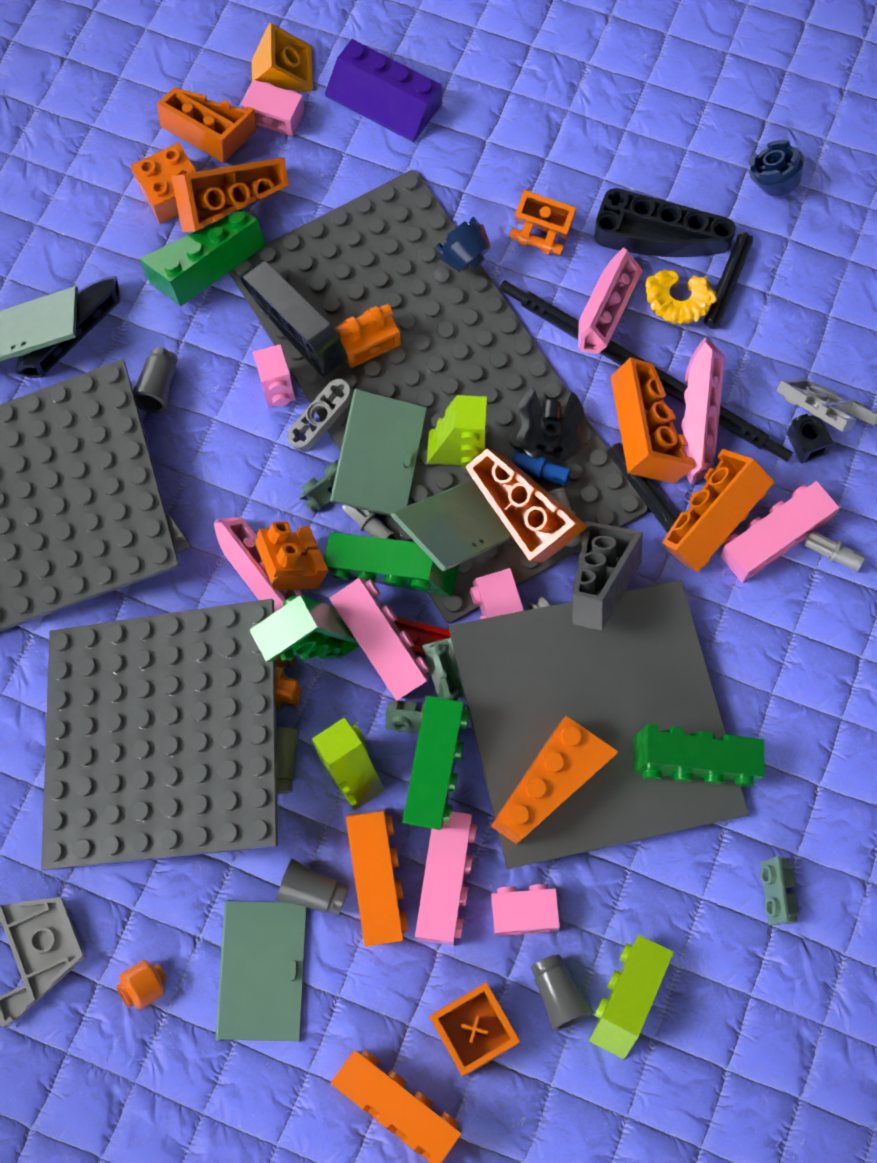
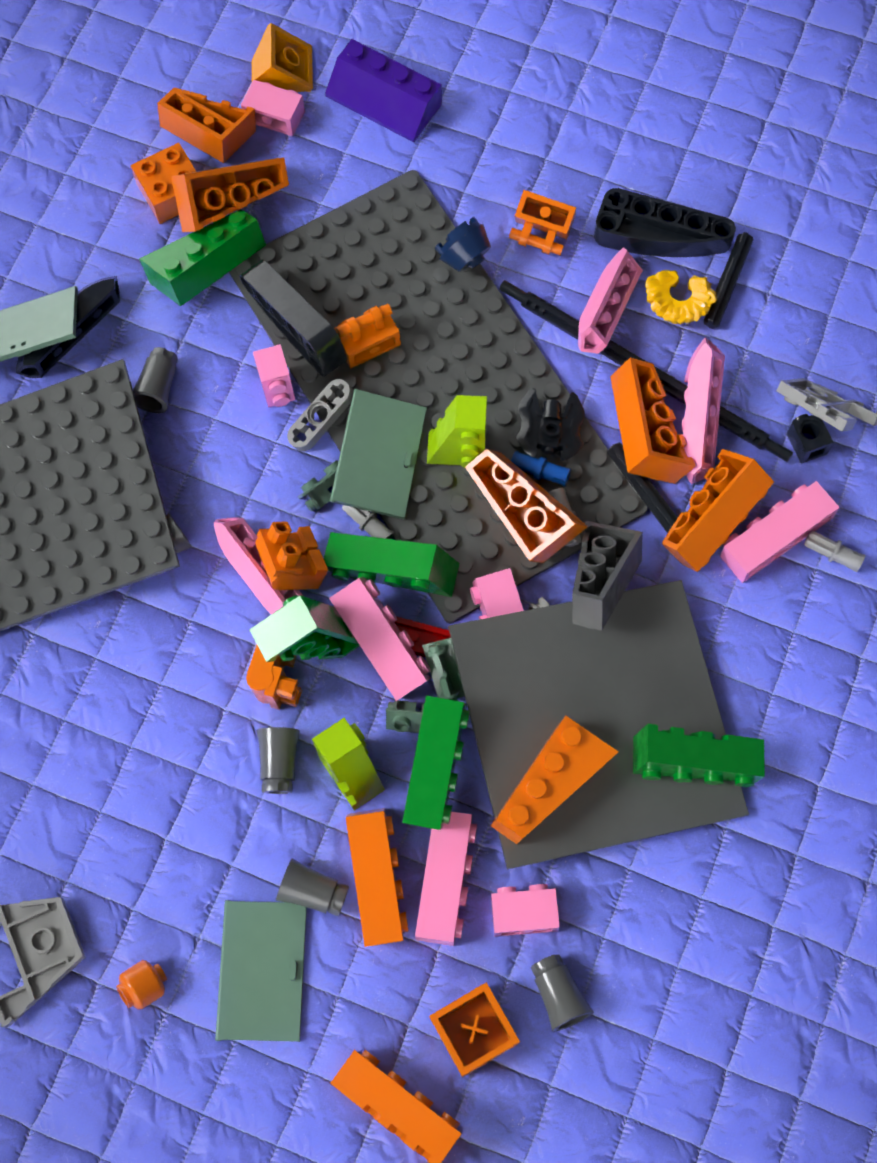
(160, 738): dark grey baseplate -> none
(453, 525): sand green container -> none
(630, 996): lime wedge -> none
(776, 877): sand green hinge -> none
(777, 168): dark blue cone -> none

